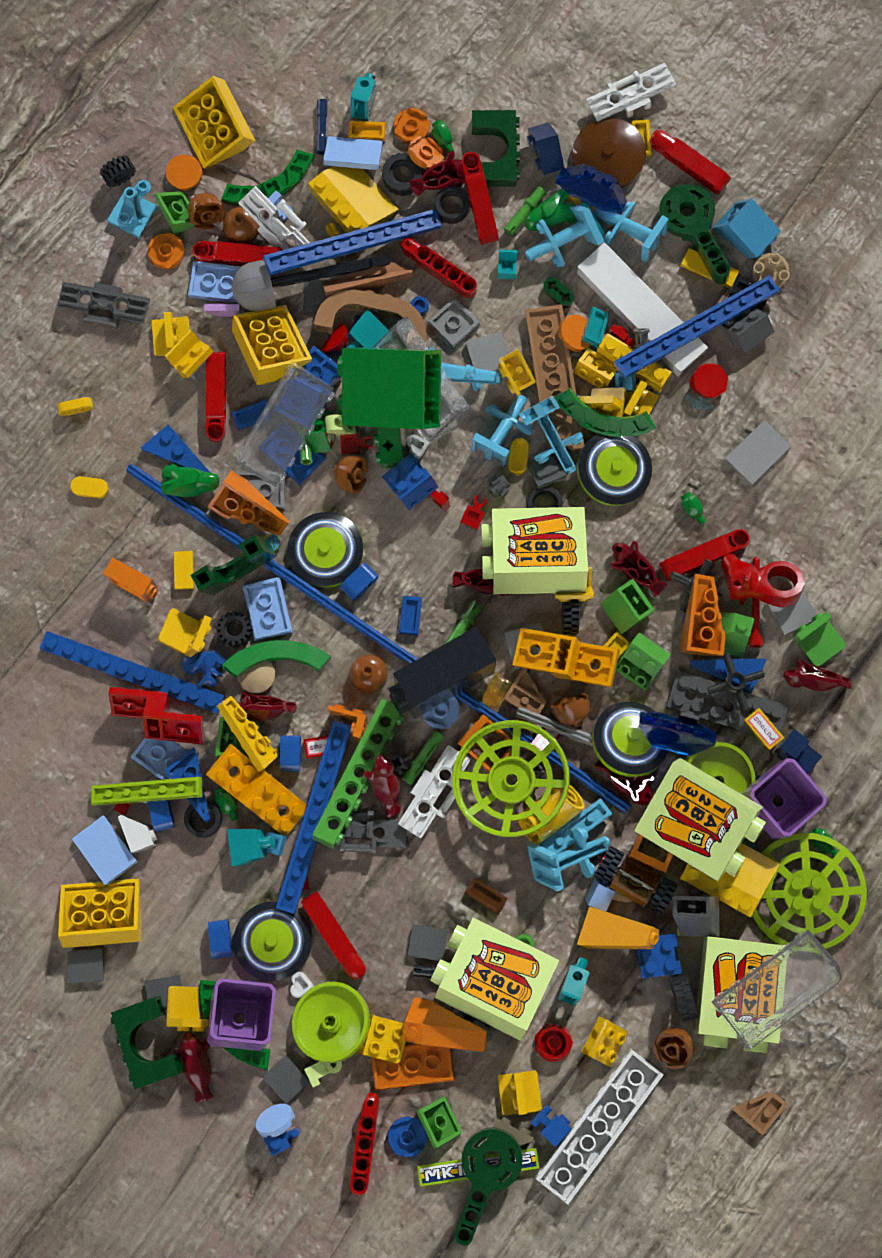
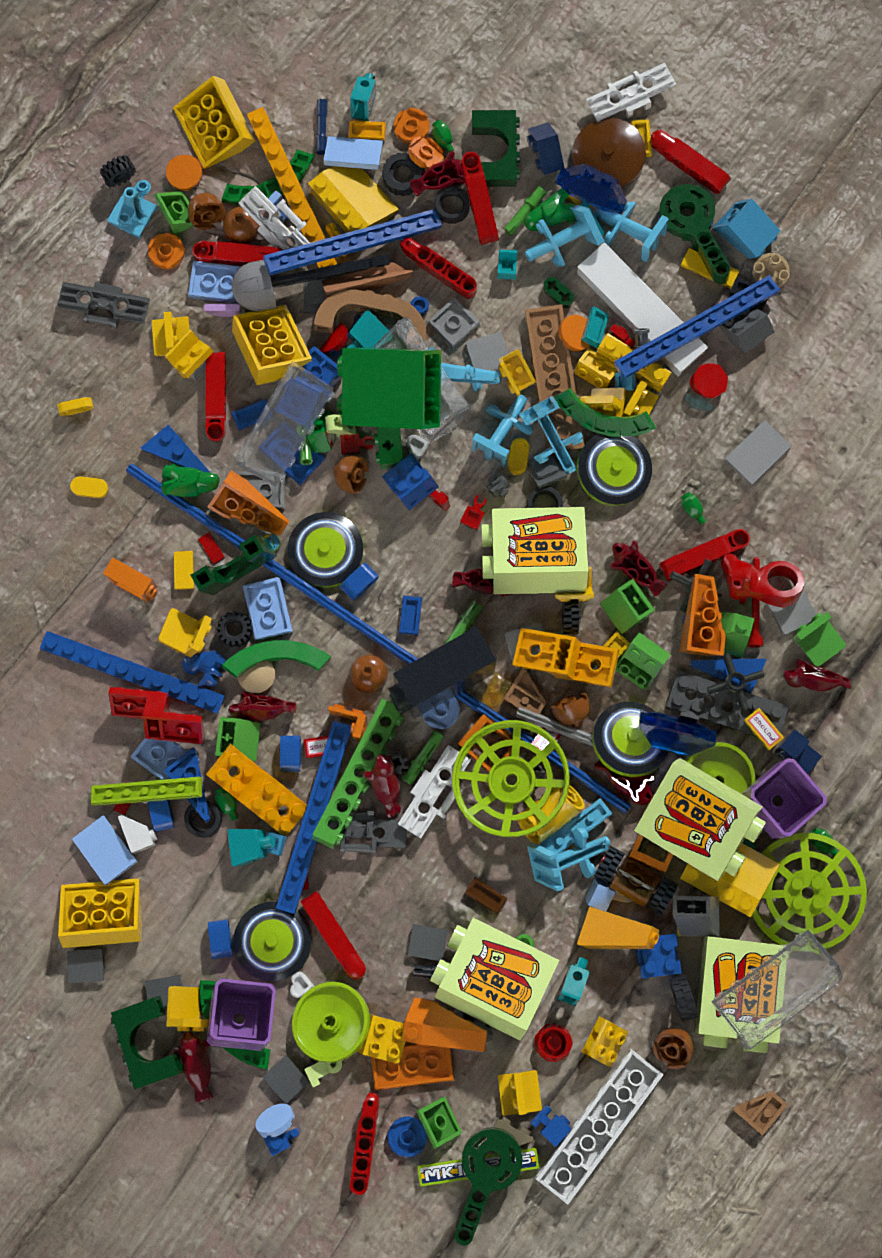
(211, 548): none -> red window
(246, 732): yellow wing -> none
(286, 178): none -> light orange plate

